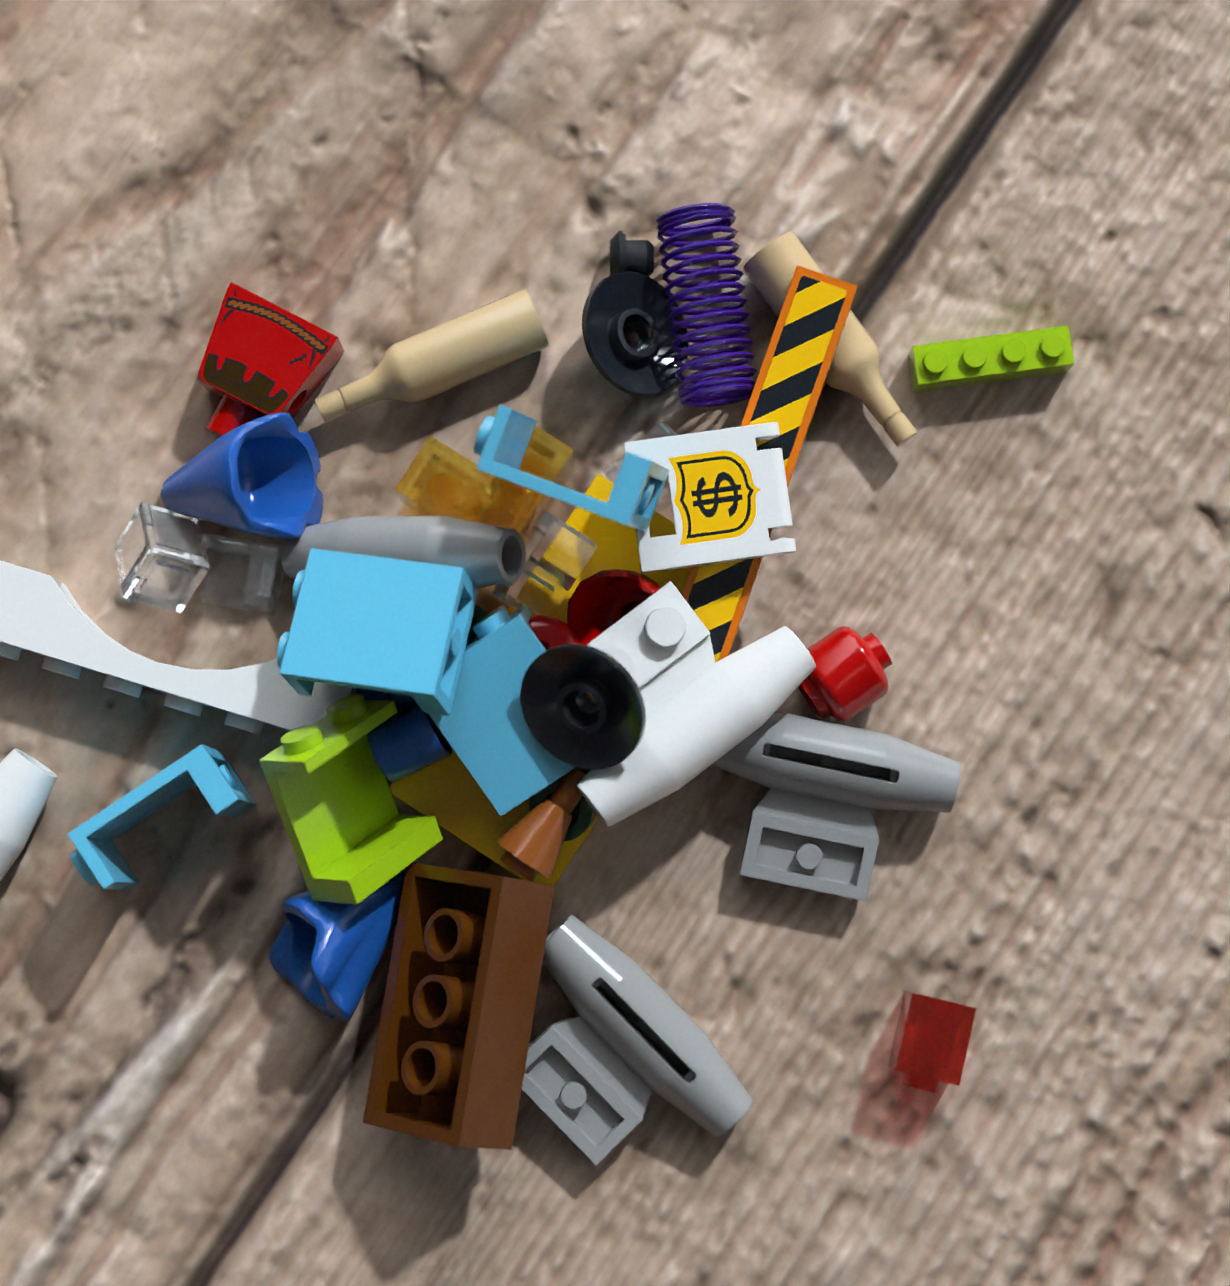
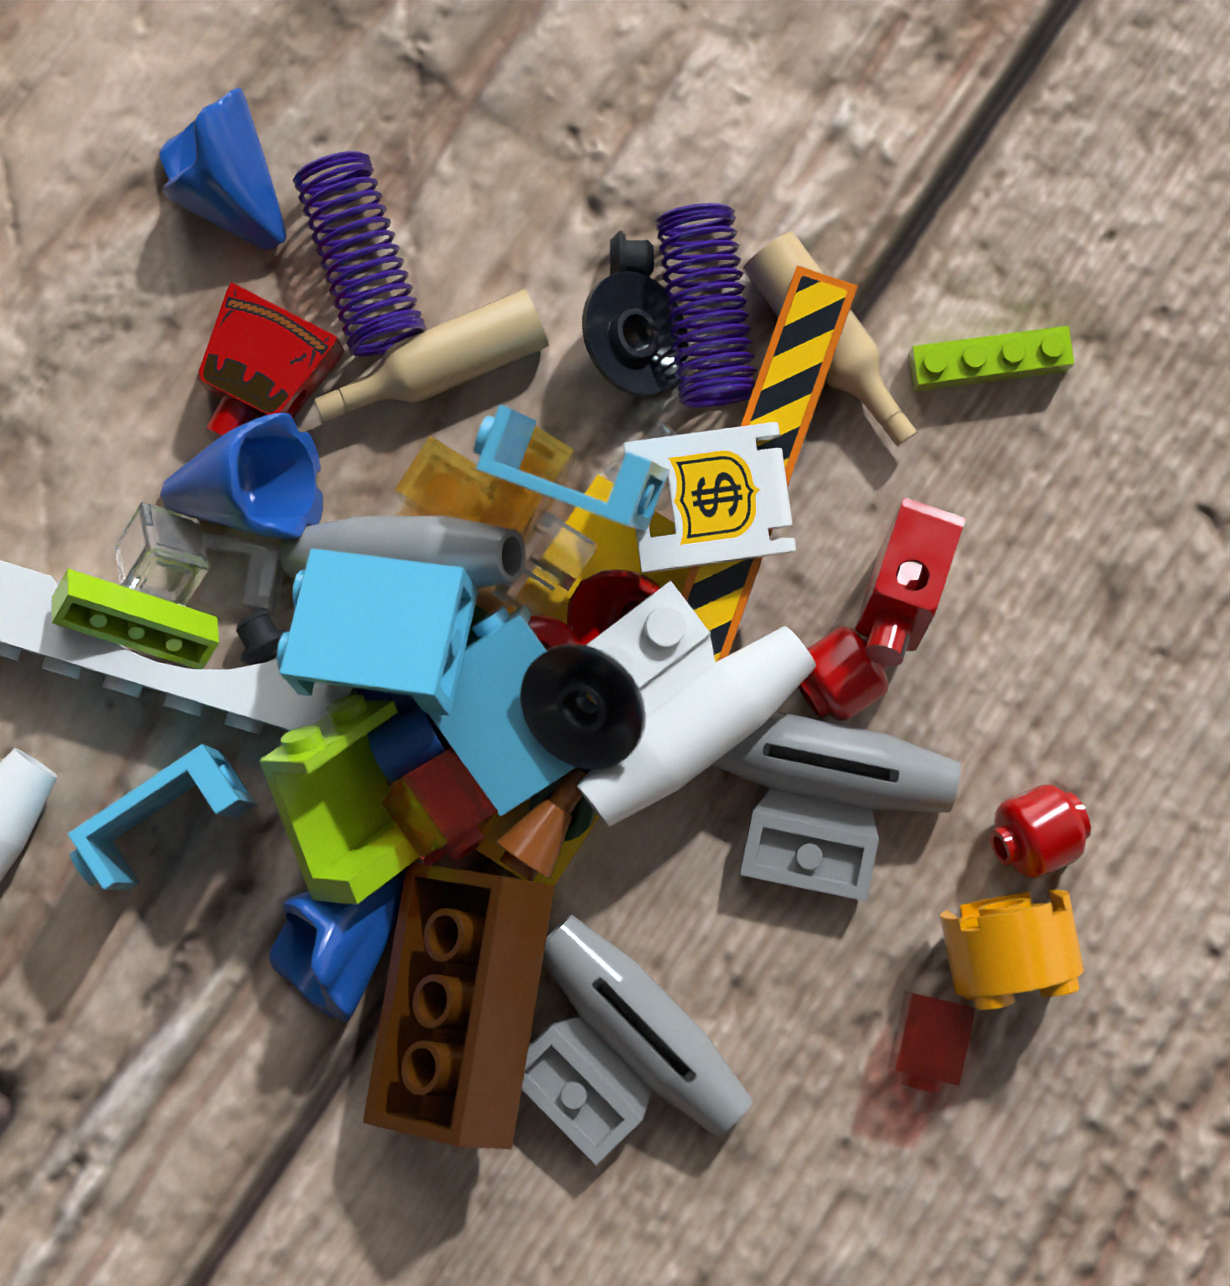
(134, 619): none -> lime piece
(222, 173): none -> blue hat
(259, 638): none -> black piece
(380, 324): none -> dark purple piece
(440, 808): none -> clear red brick
(902, 594): none -> red torso
(1013, 948): none -> light orange brick
(1040, 831): none -> red head

